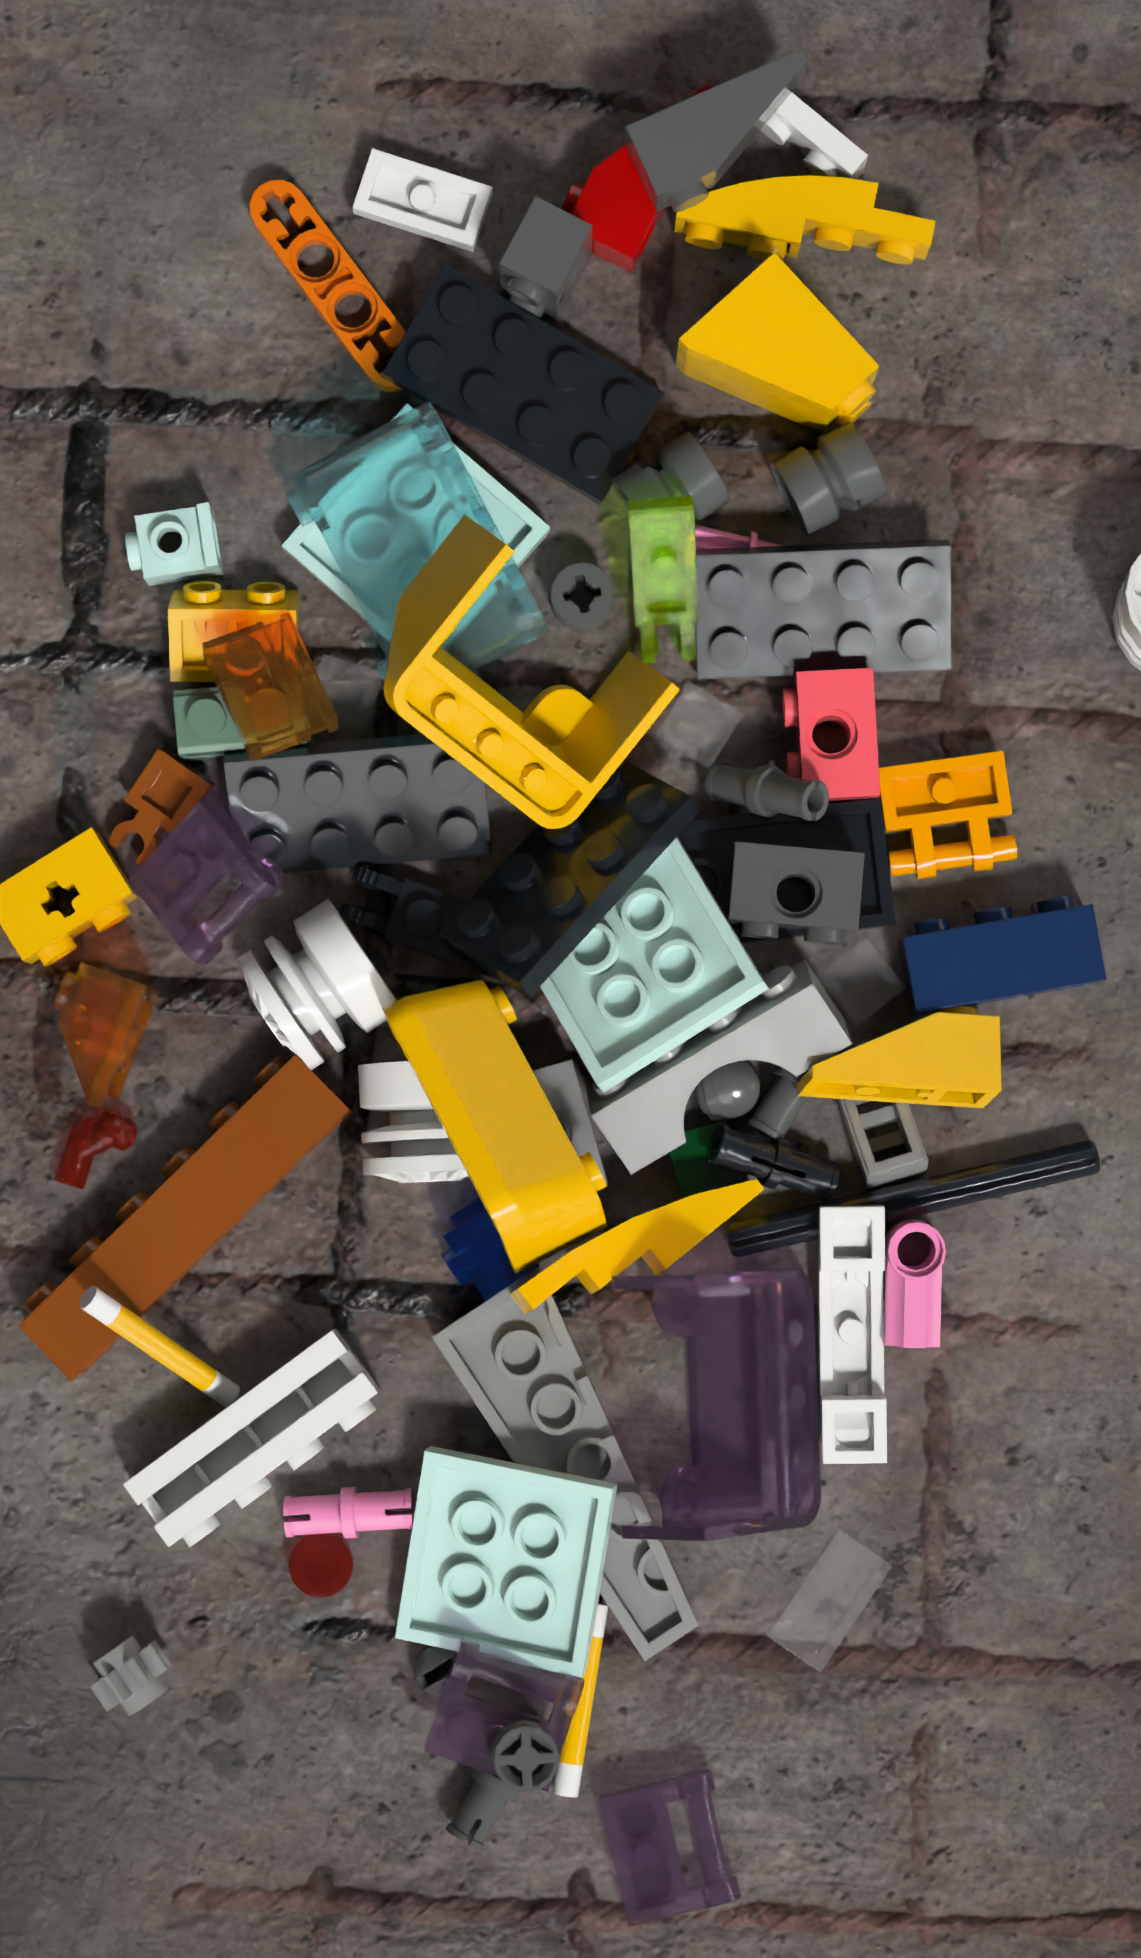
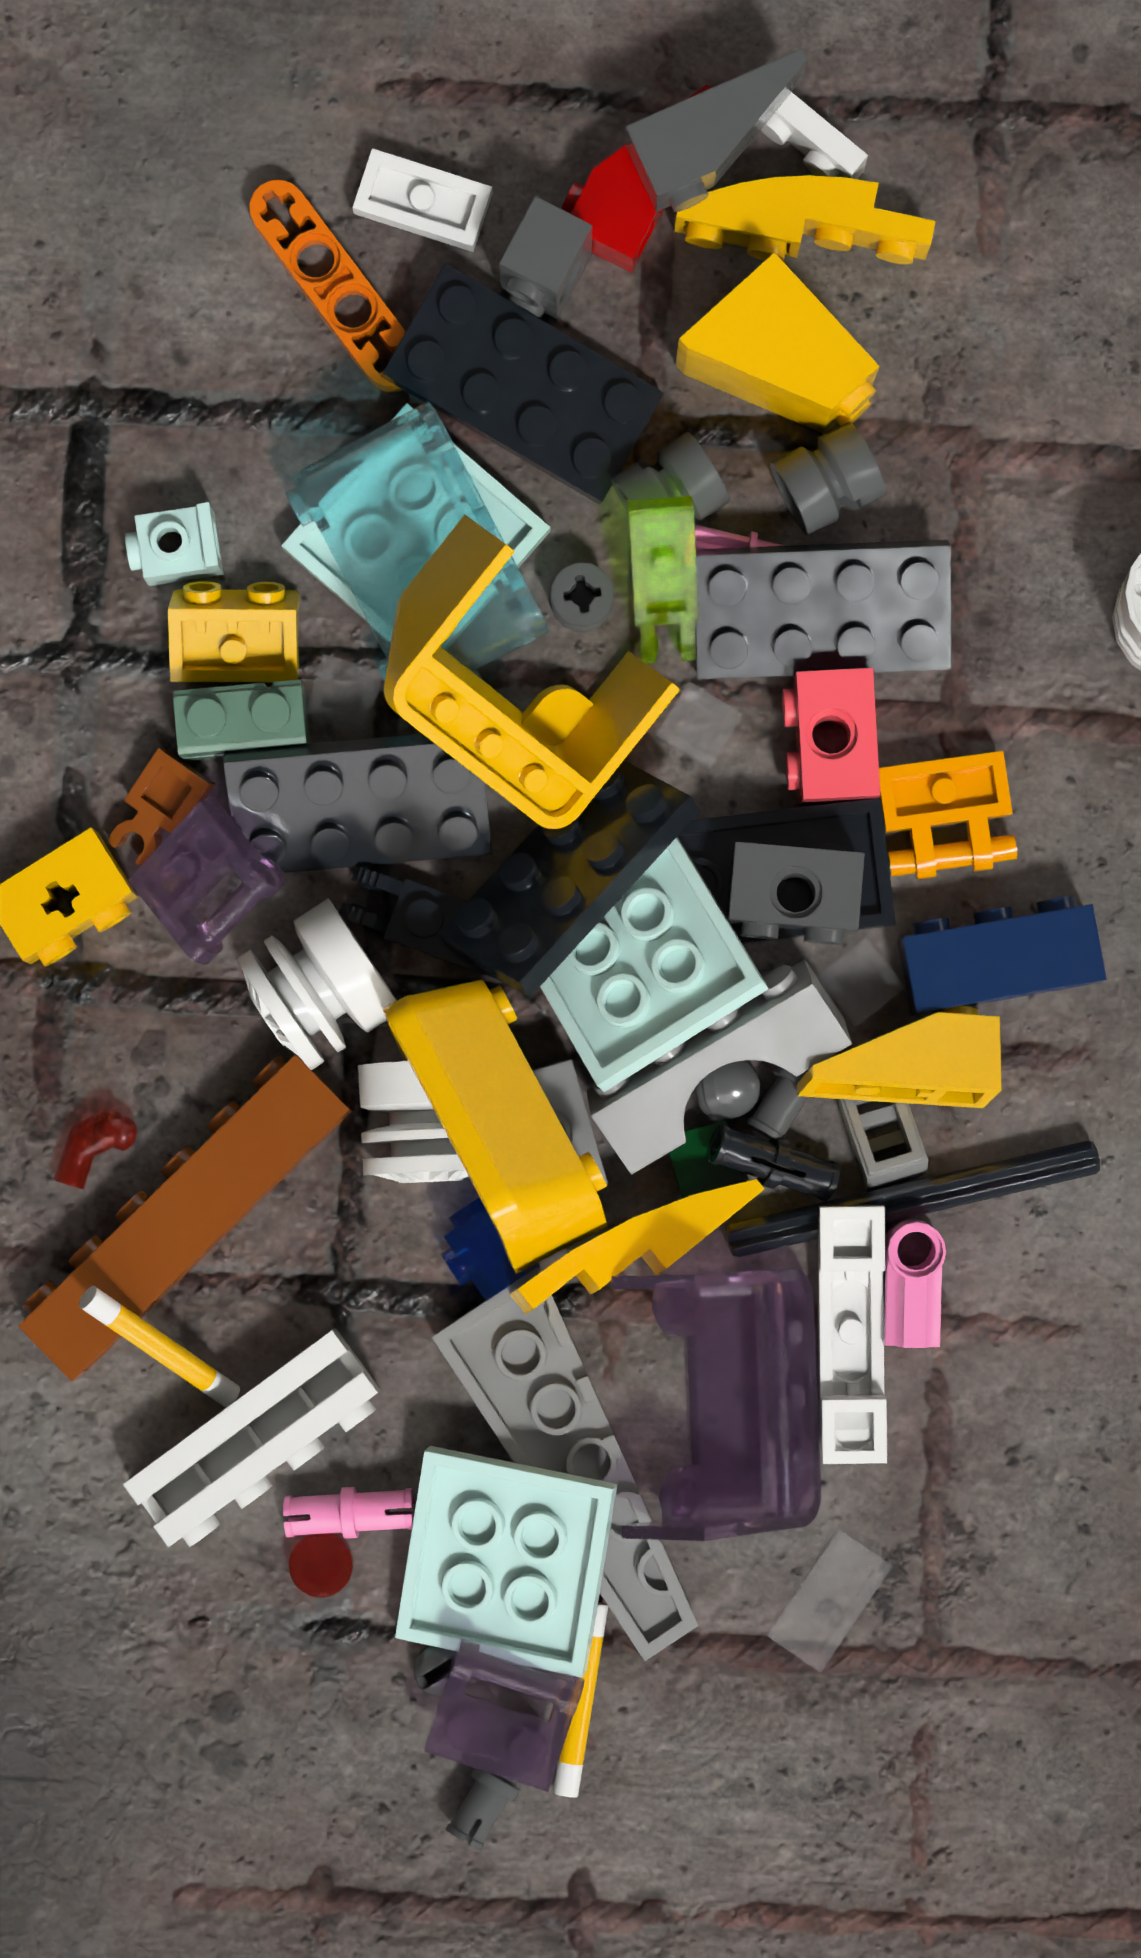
(103, 1029): clear orange slope -> none
(130, 1675): light grey gear -> none
(269, 686): clear orange plate -> none
(525, 1768): dark grey wheel -> none
(648, 1854): clear purple plate -> none
(767, 791): dark grey pin -> none

